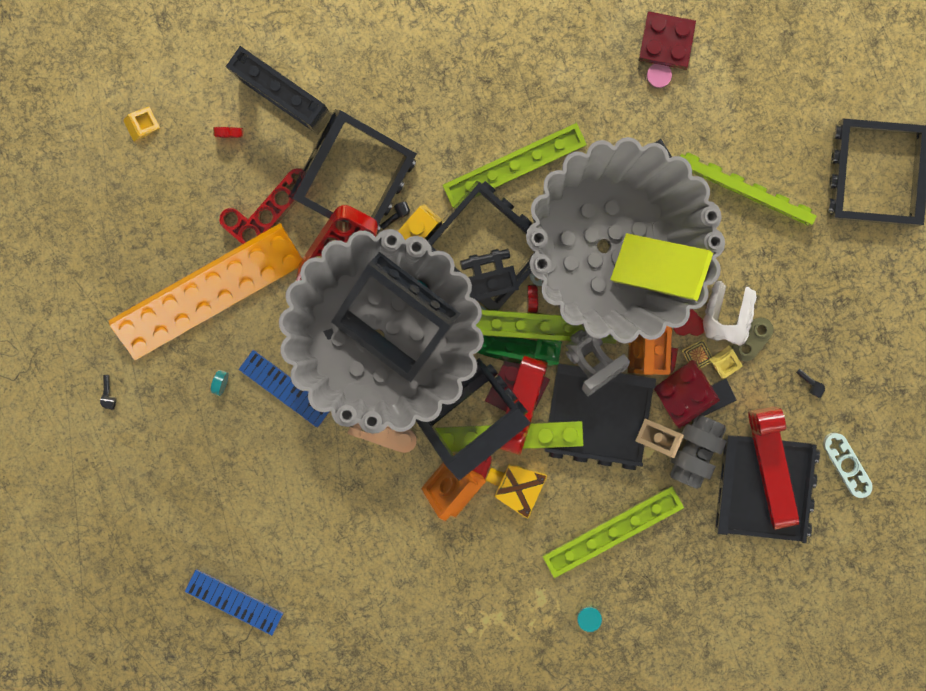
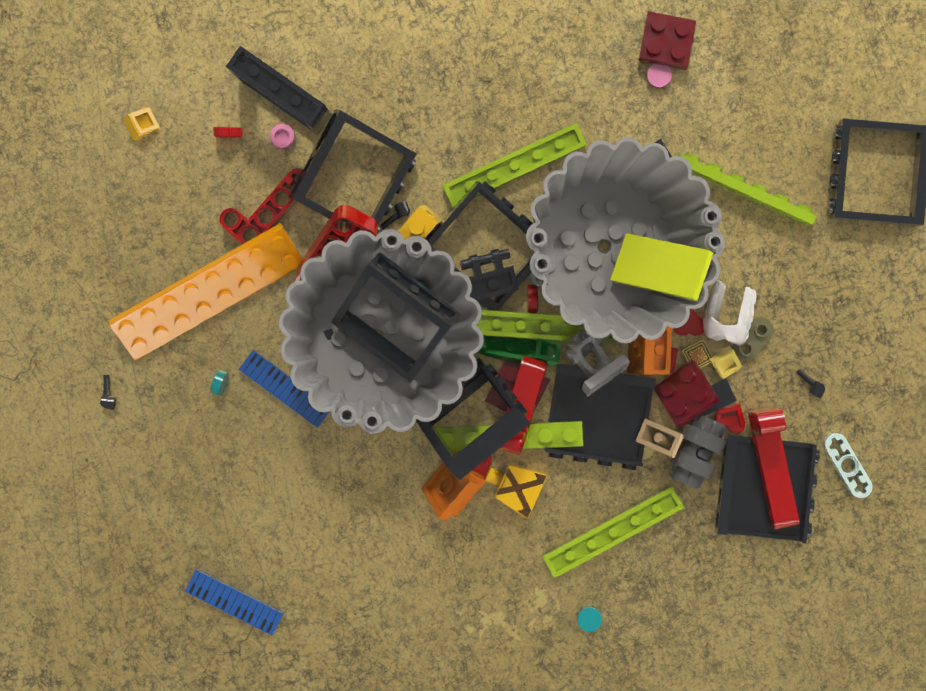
(282, 136): none -> bright pink tile
(389, 438): light nougat plate -> none
(731, 417): none -> red tile

